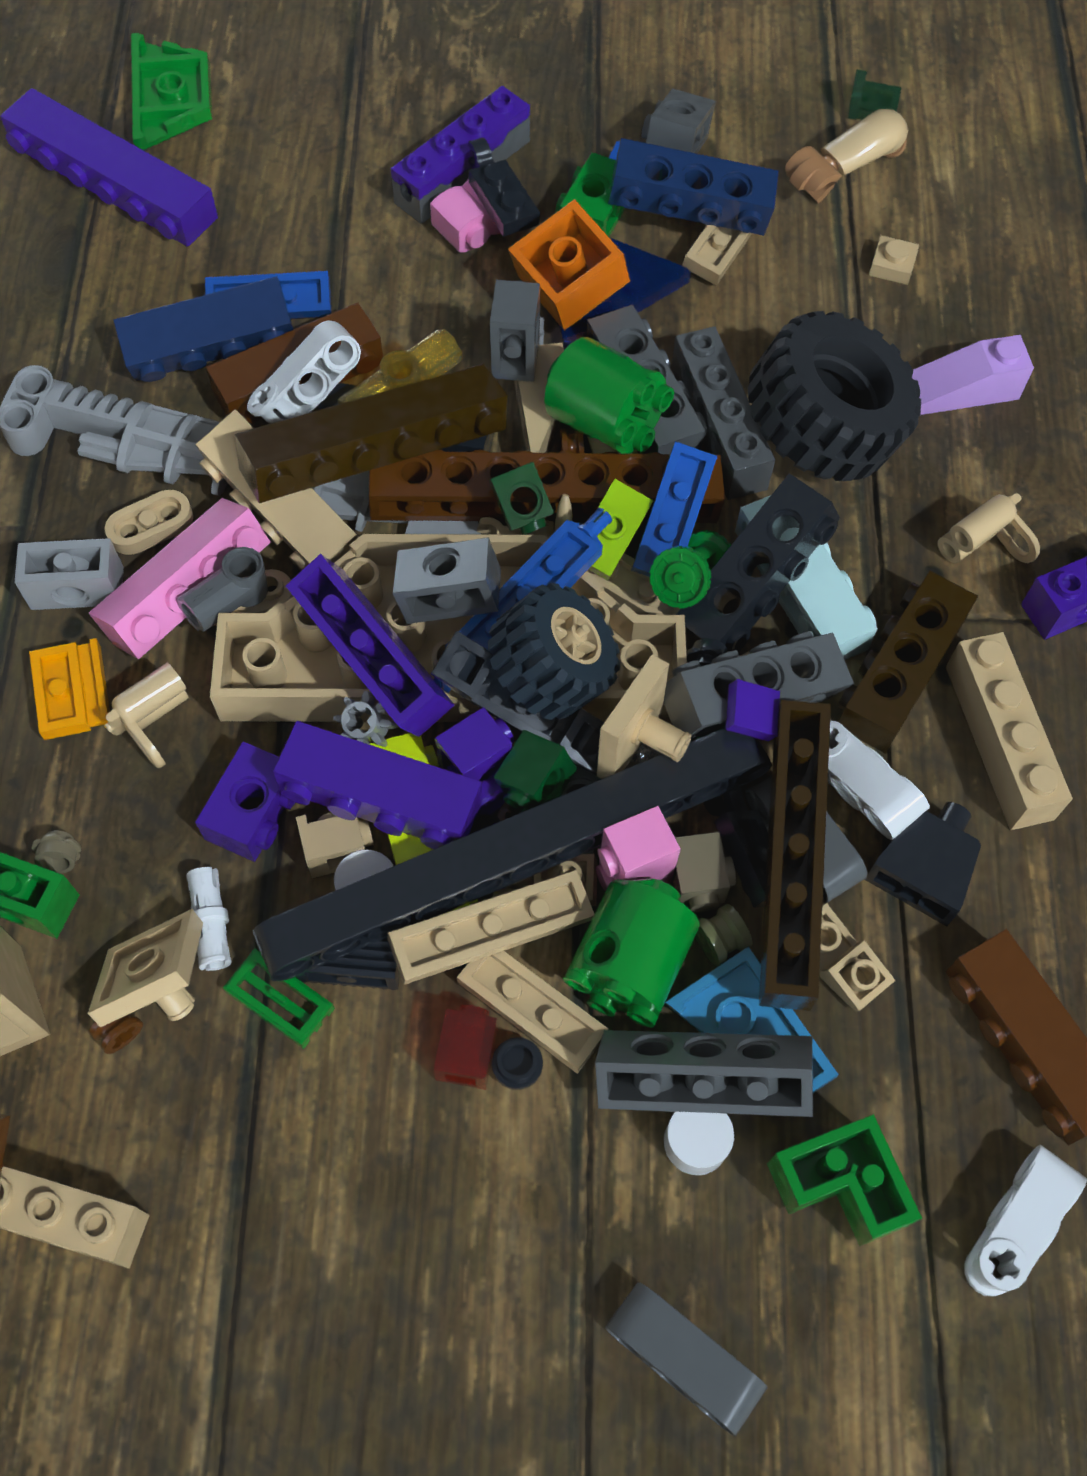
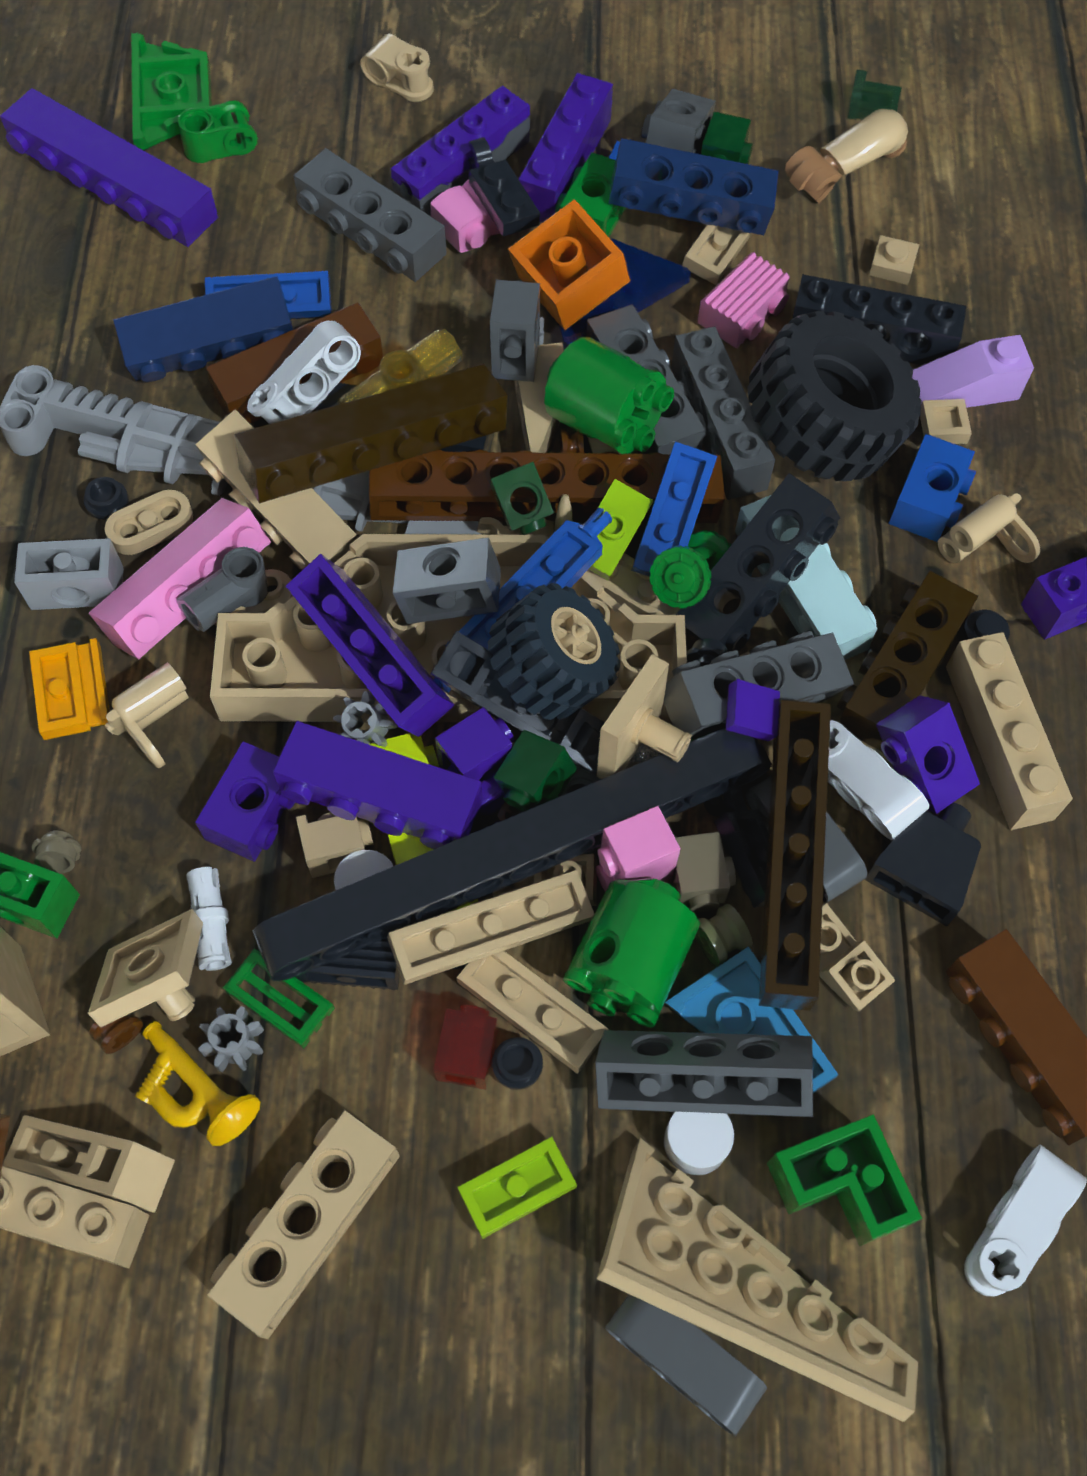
(90, 1162): none -> tan slope
(104, 497): none -> black plate
(211, 132): none -> green piece
(227, 1113): none -> yellow piece
(234, 1052): none -> light grey gear
(265, 1304): none -> tan brick
(370, 215): none -> dark grey brick
(399, 68): none -> tan piece
(517, 1187): none -> lime plate
(567, 142): none -> dark purple brick
(728, 138): none -> dark green brick
(735, 1283): none -> tan wing
(745, 300): none -> bright pink brick
(914, 324): none -> black brick
(929, 750): none -> dark purple brick
(933, 487): none -> blue brick
(946, 420): none -> tan plate
(985, 623): none -> black plate

